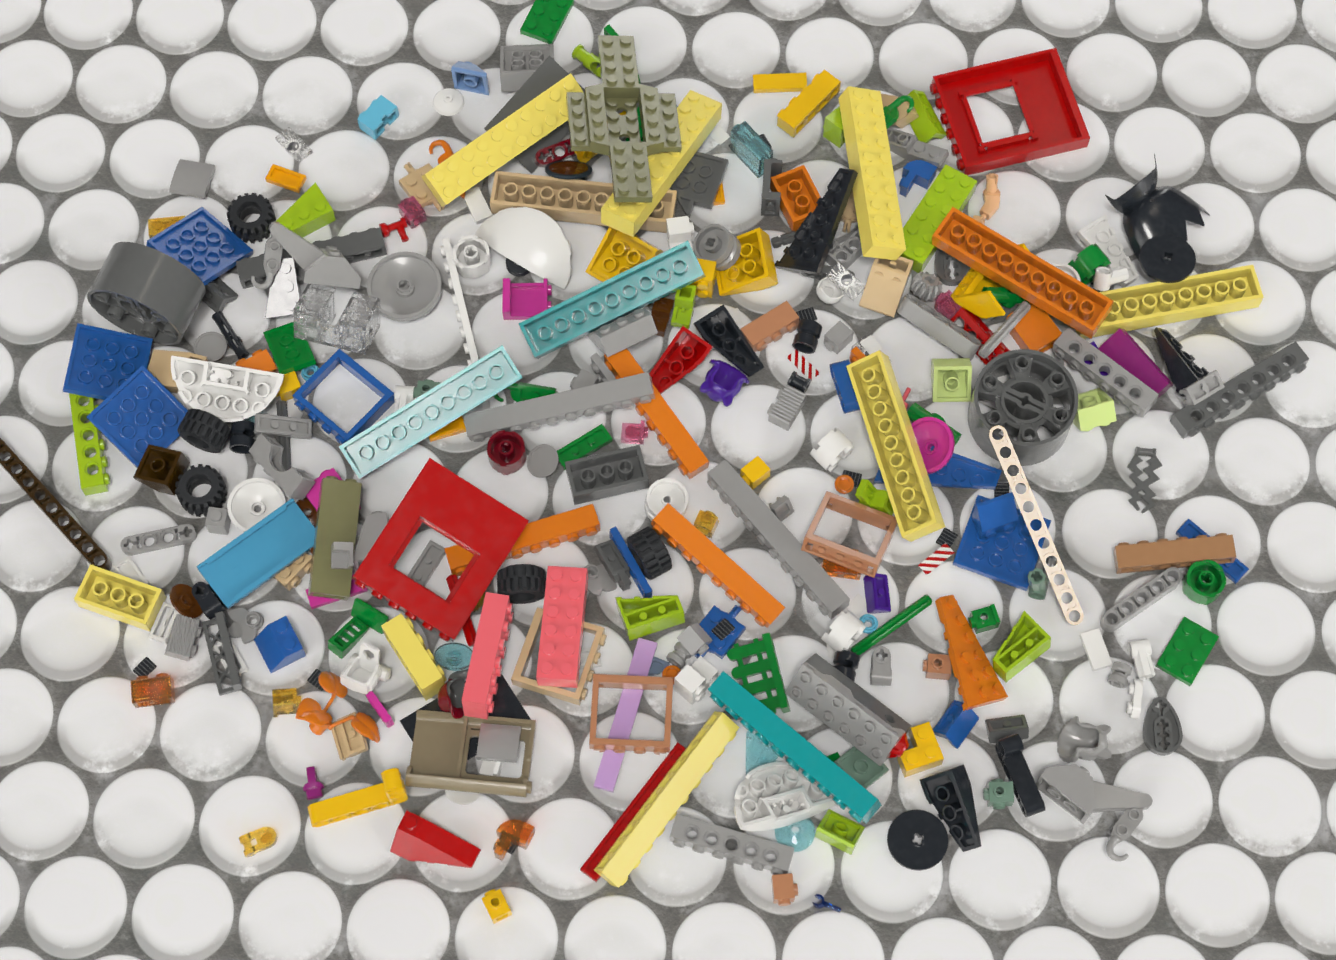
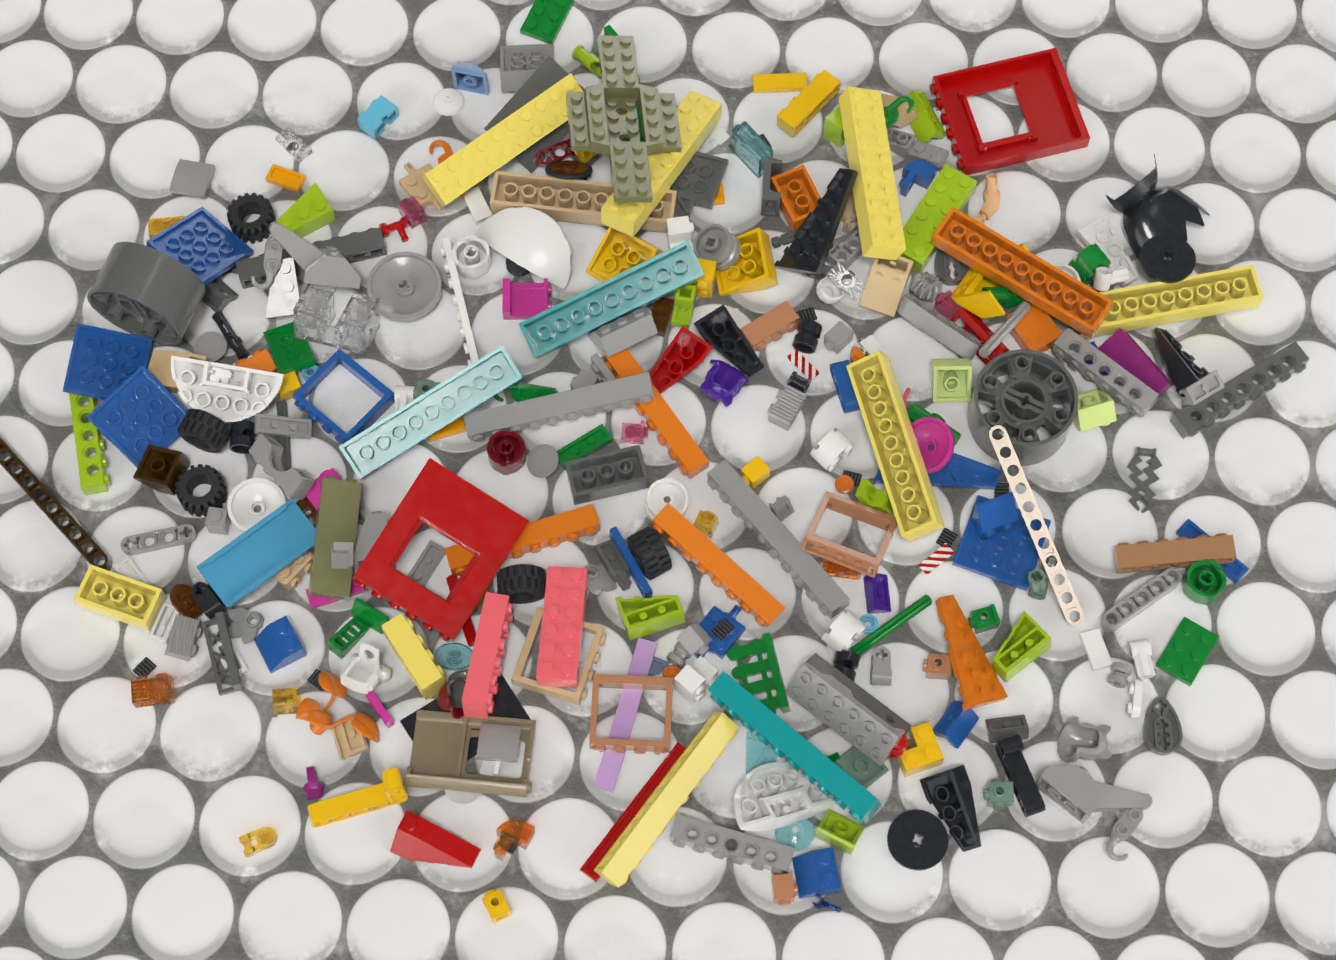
(816, 873): none -> blue slope

